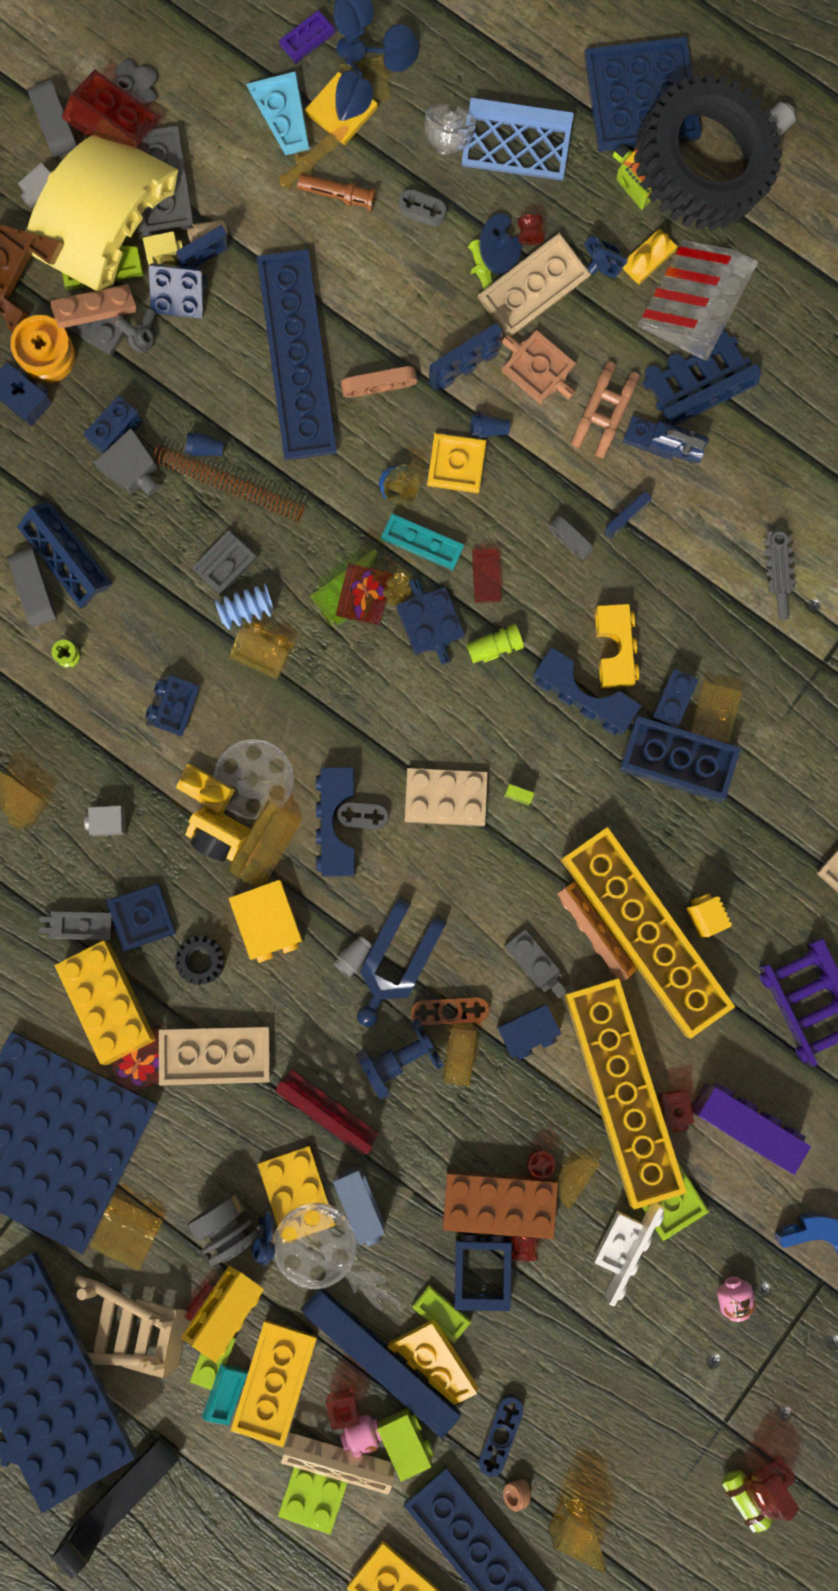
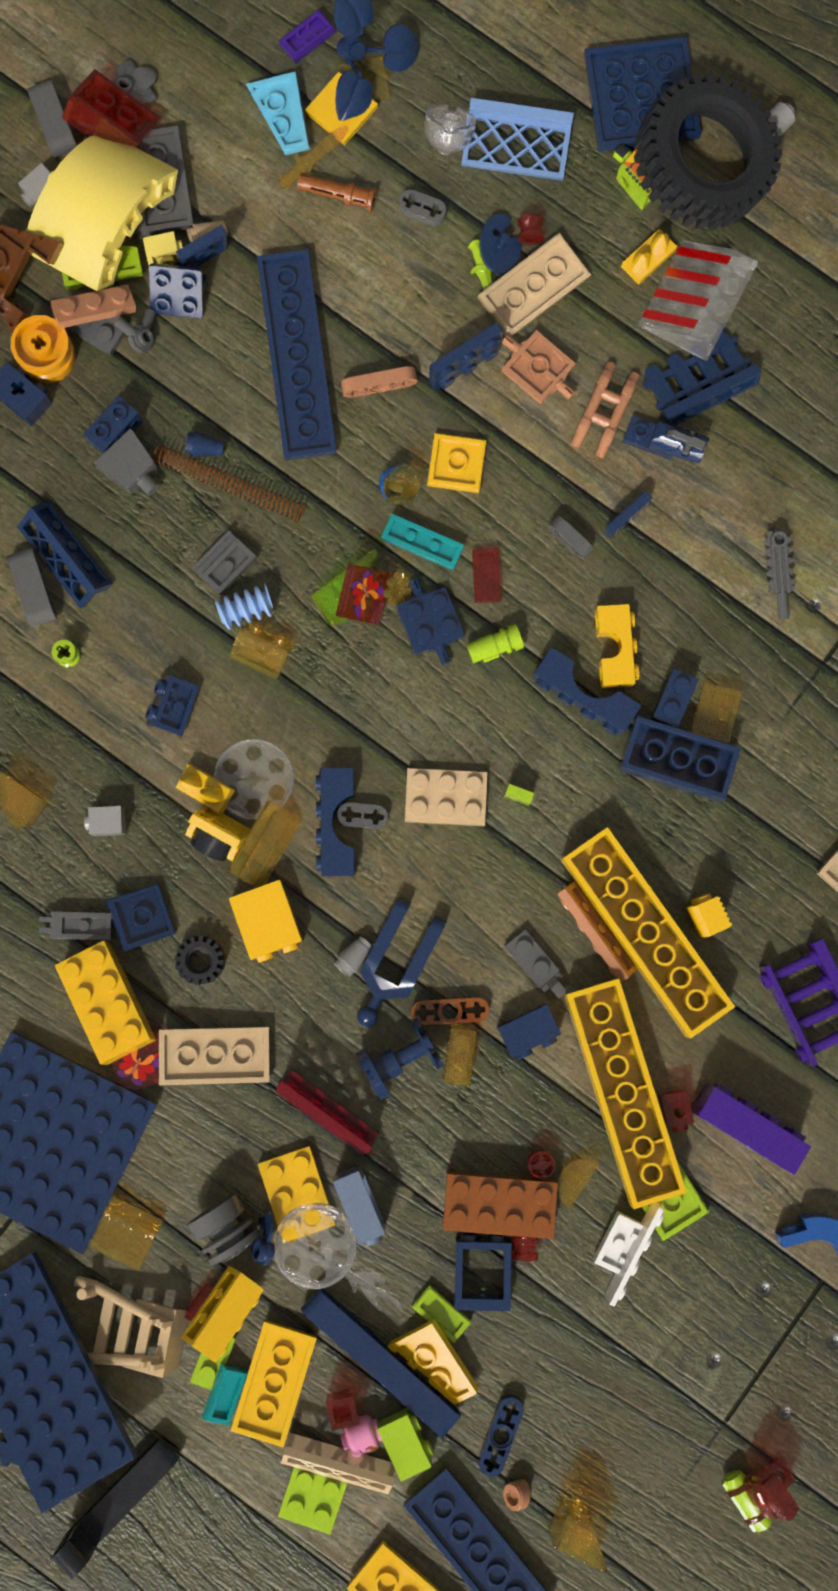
(486, 425): dark blue cone -> none
(606, 256): dark blue piece -> none
(736, 1299): bright pink head -> none

